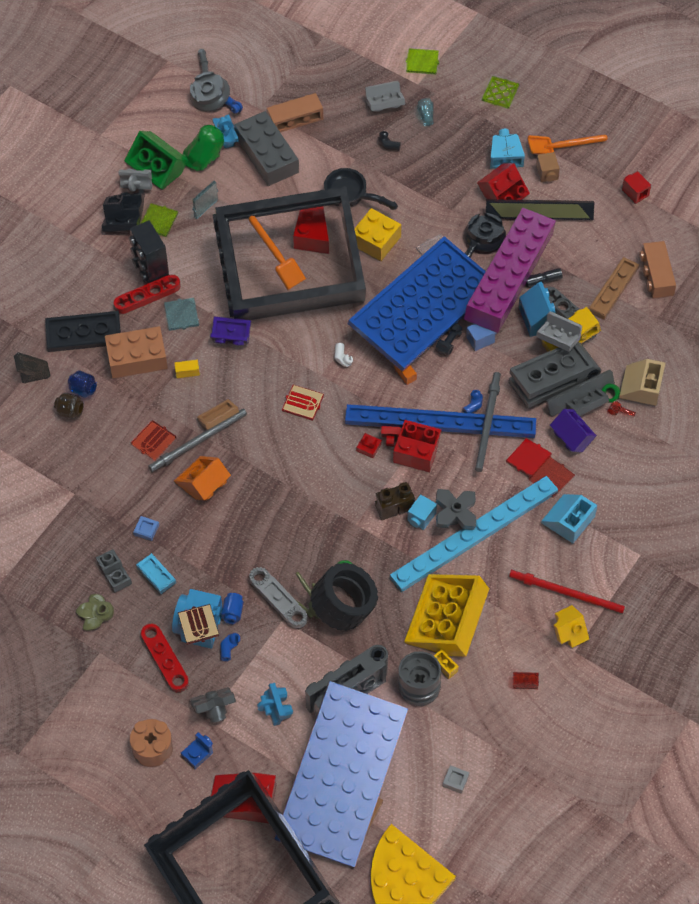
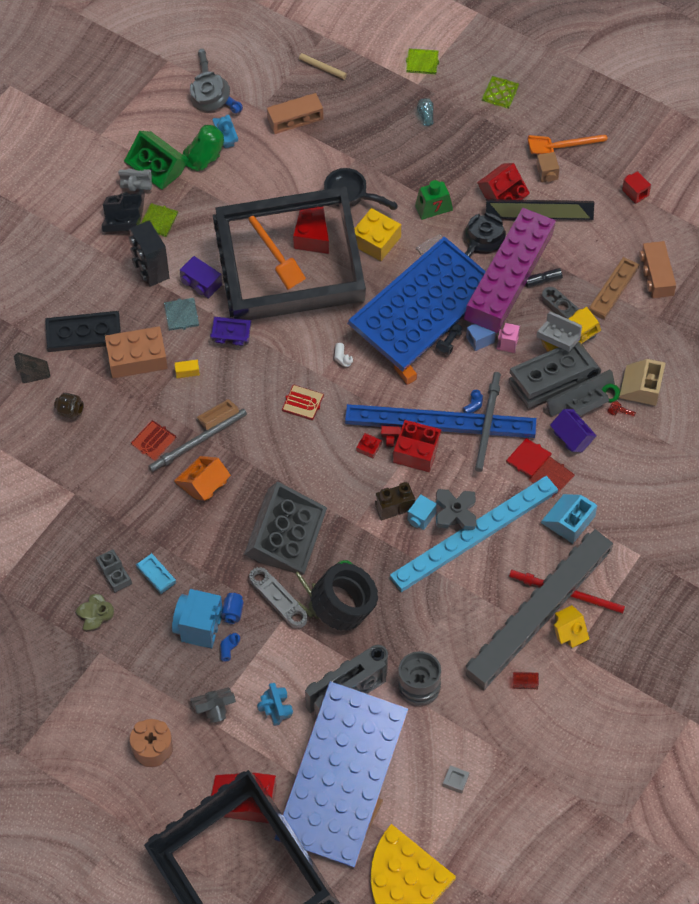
(82, 384): clear blue head -> none
(145, 292): red beam -> none
(146, 528): medium blue tile -> none
(164, 658): red plate -> none
(198, 624): piece -> none
(198, 750): blue bracket -> none
(201, 277): none -> dark purple brick
(205, 199): clear light blue piece -> none
(267, 148): dark grey brick -> none
(285, 529): none -> dark grey slope
(322, 66): none -> tan bar
(384, 96): light grey bracket -> none
(387, 143): black arm -> none
(433, 200): none -> green torso
(448, 613): yellow slope -> none
(448, 666): yellow piece -> none
(506, 149): medium azure torso -> none
(508, 338): none -> bright pink brick
(534, 307): dark azure slope -> none
(539, 609): none -> dark grey brick

